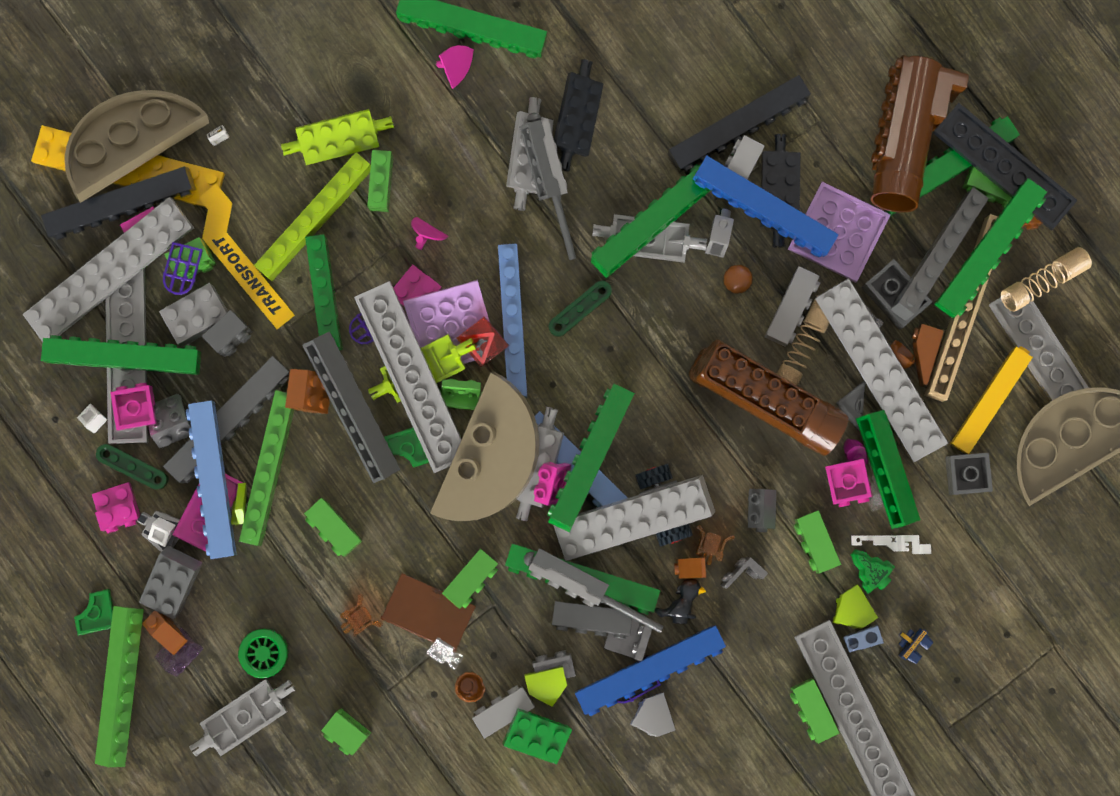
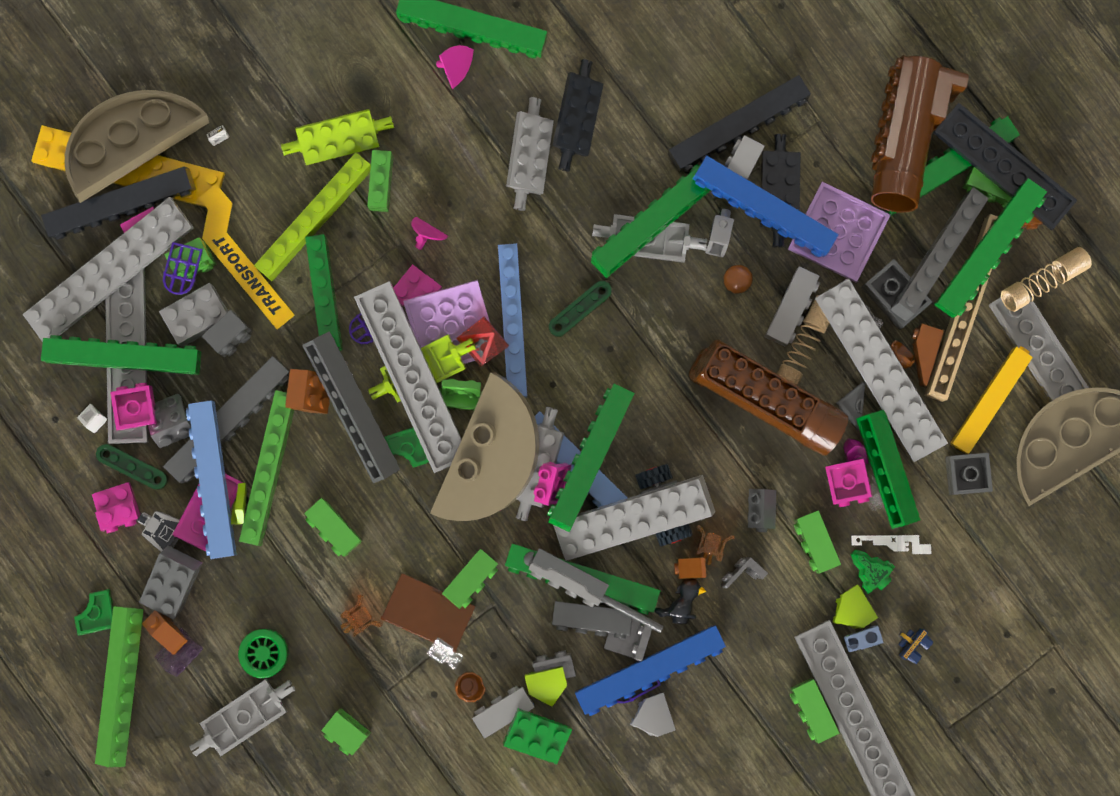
(161, 531): white slope -> none
(546, 169): piece -> none

